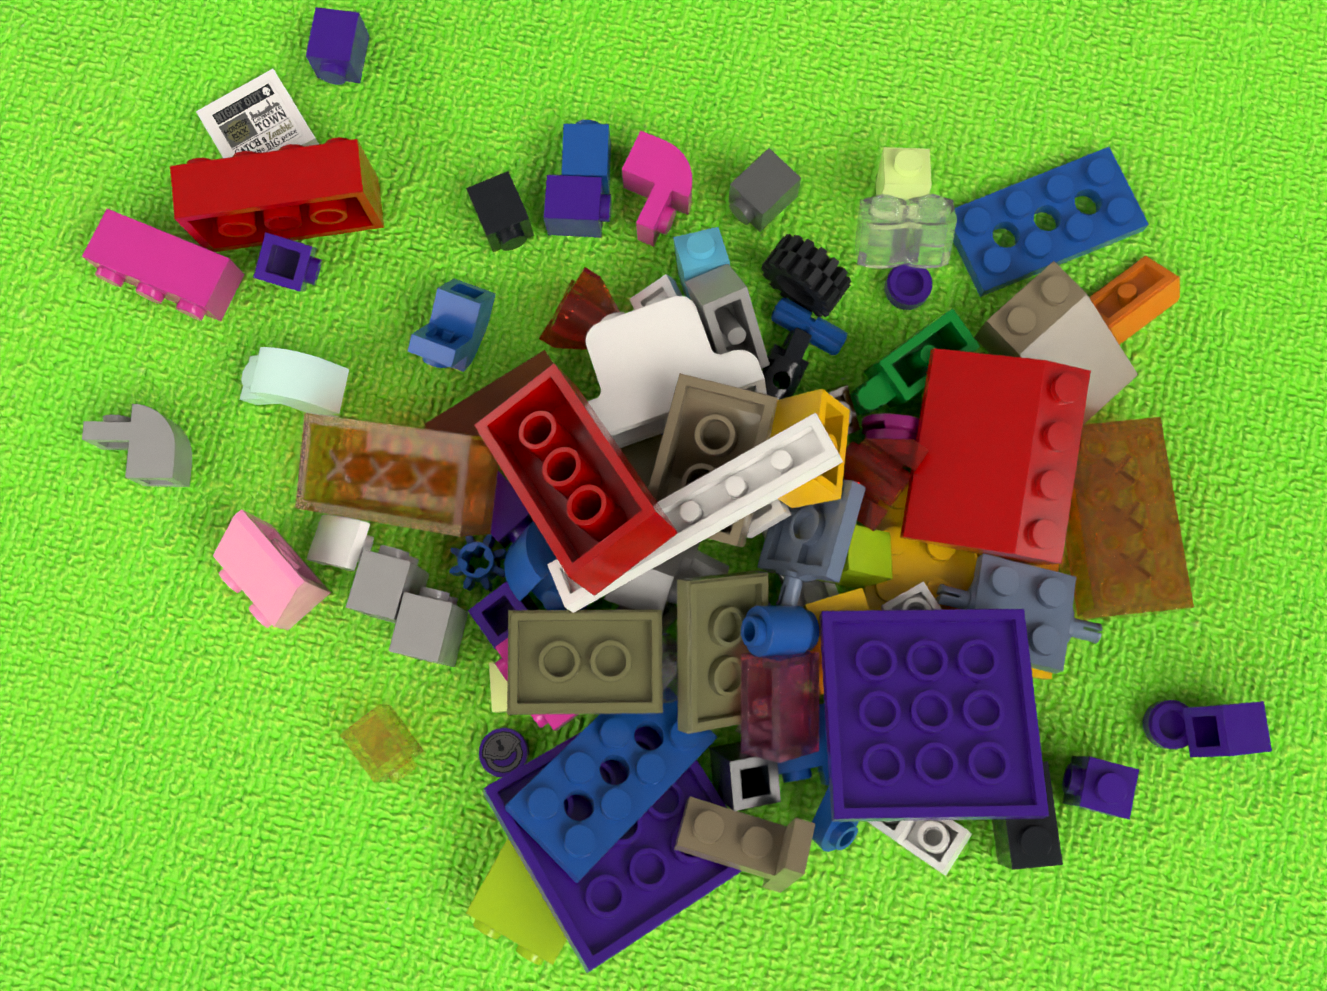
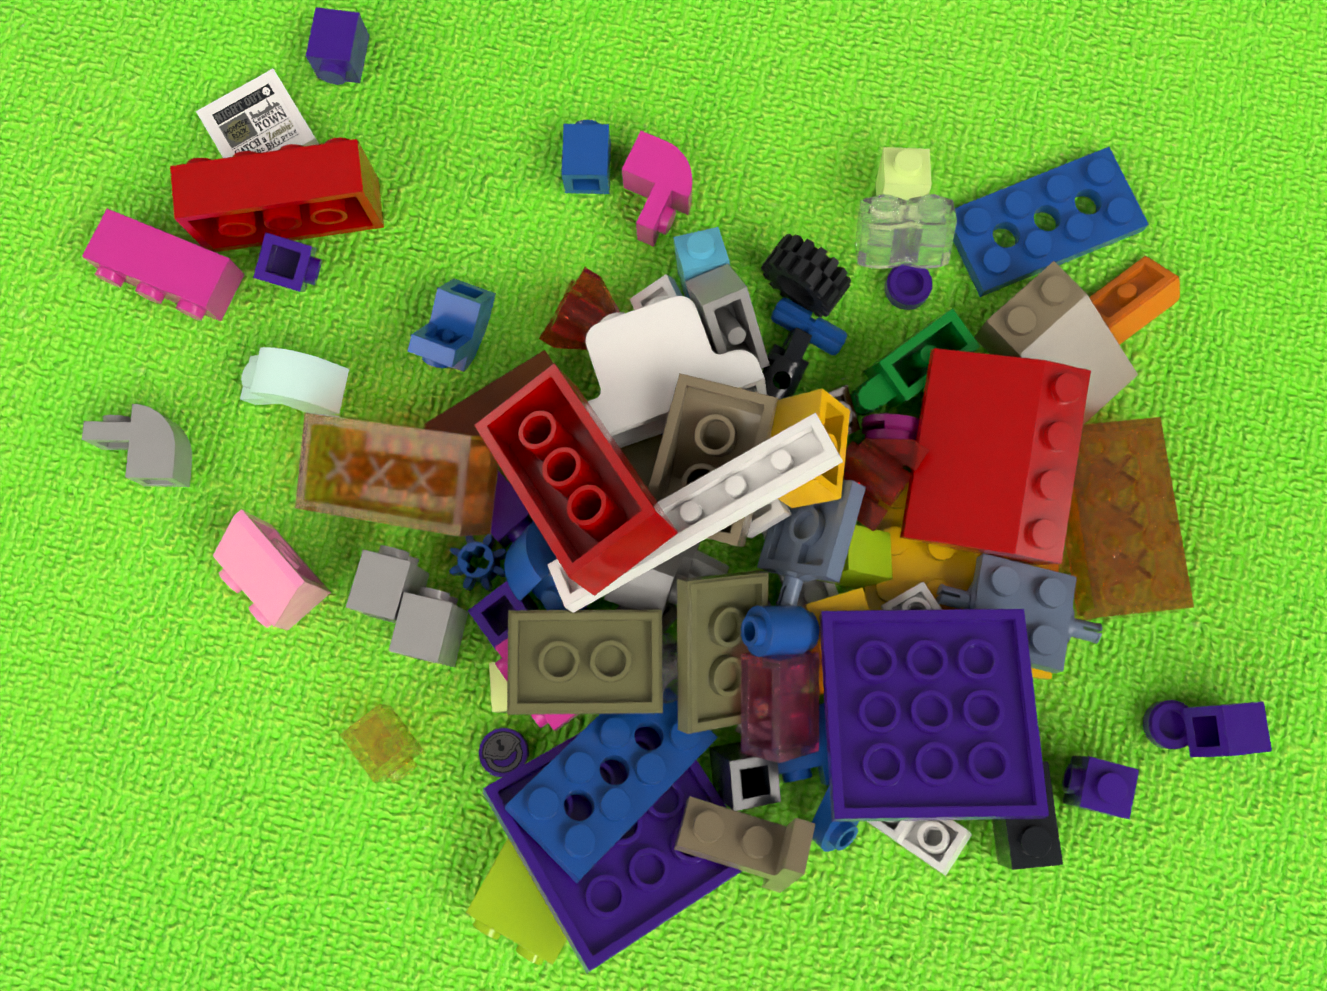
(340, 542): white slope -> none
(501, 212): black brick -> none
(576, 206): dark purple brick -> none
(763, 190): dark grey brick -> none

